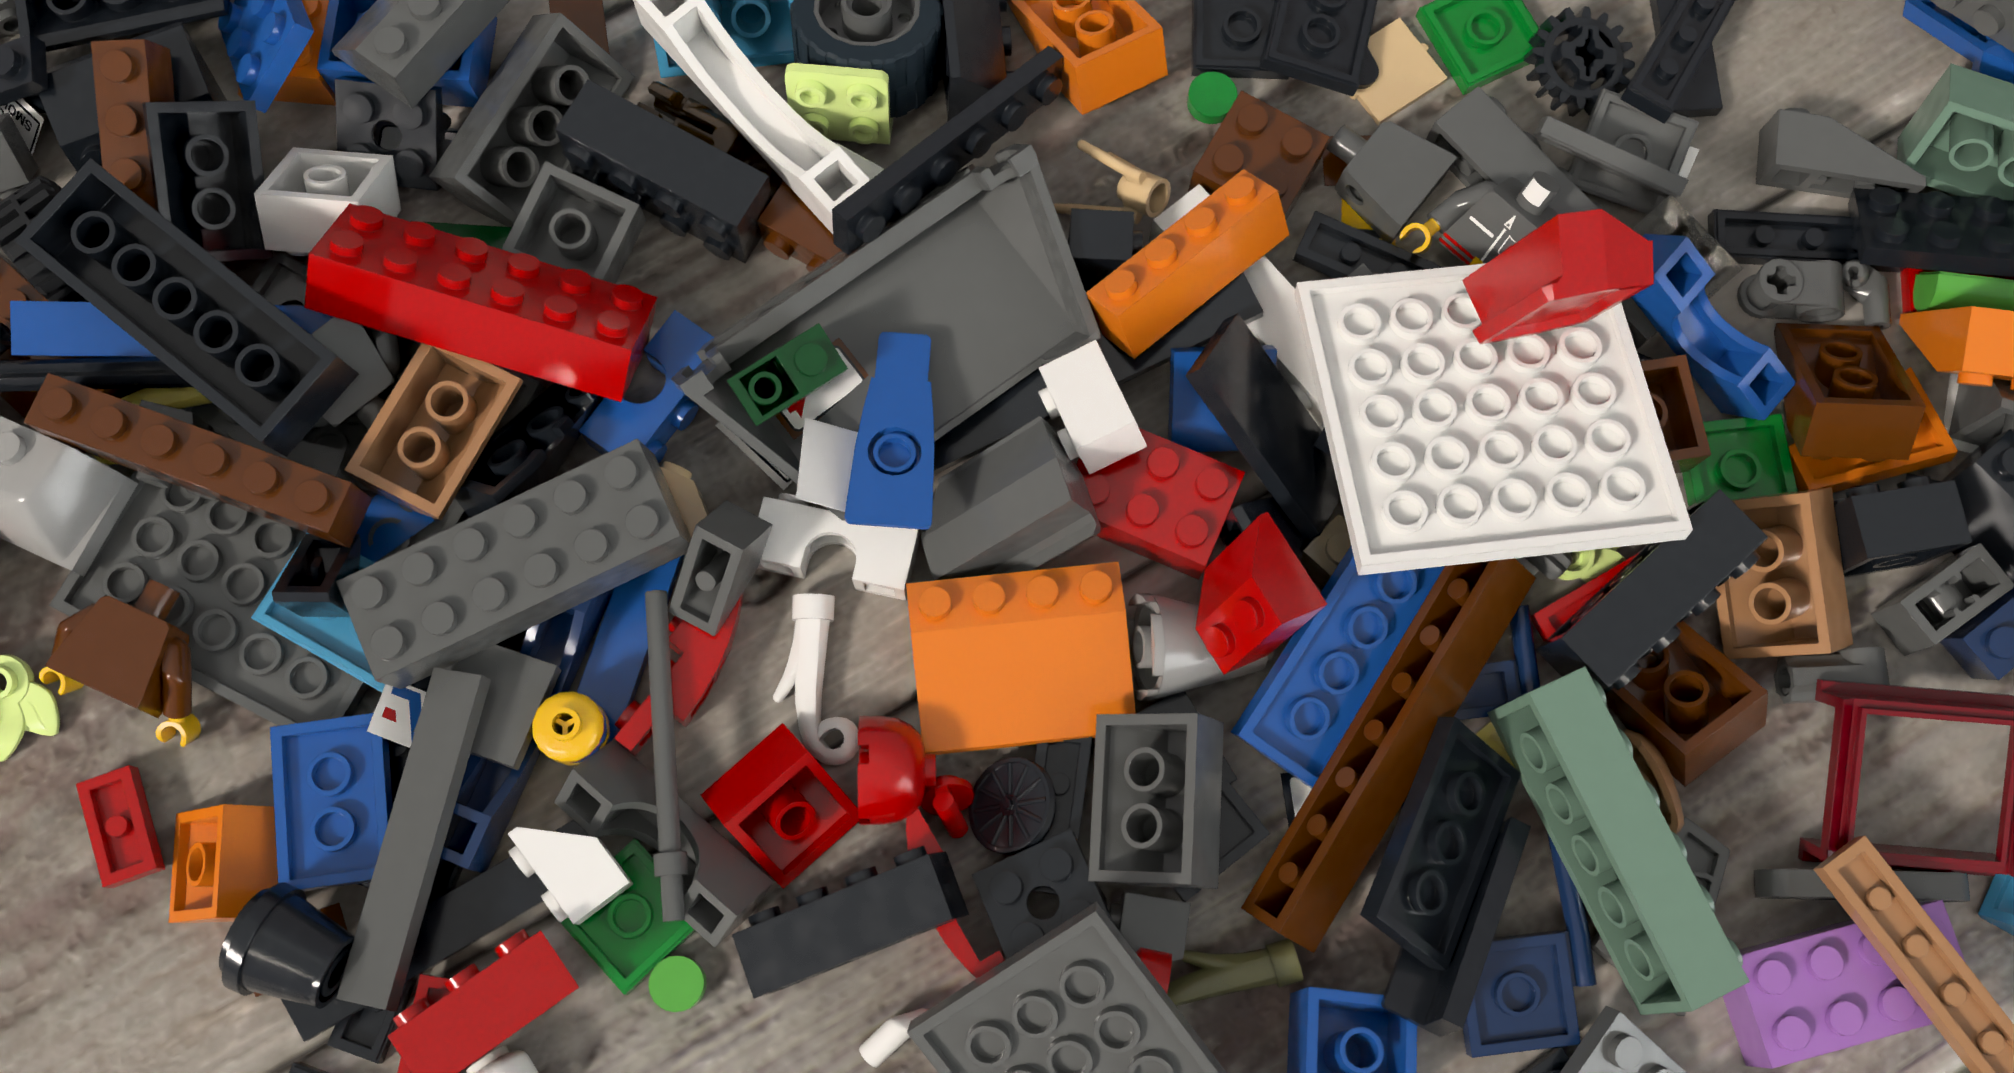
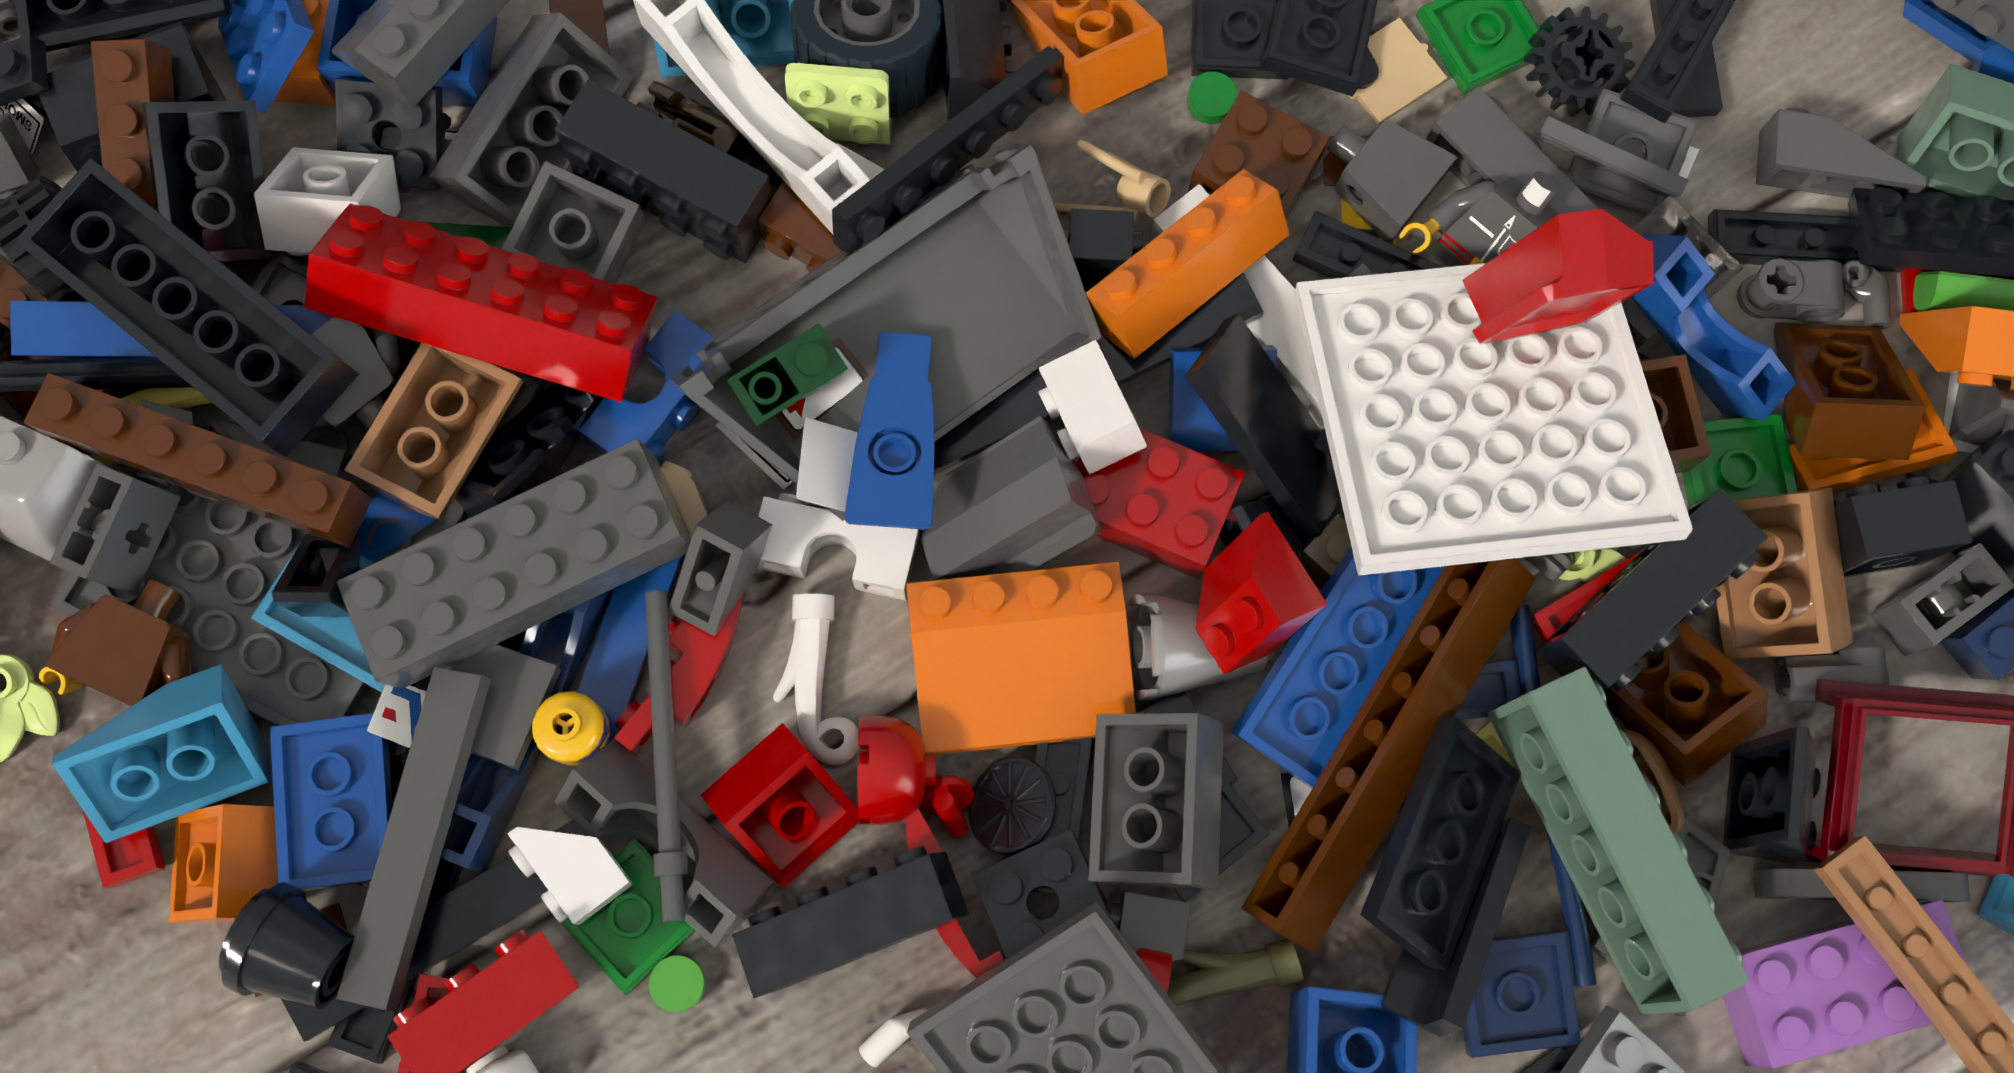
(115, 530): none -> dark grey brick
(166, 756): none -> dark azure slope
(1773, 797): none -> black slope

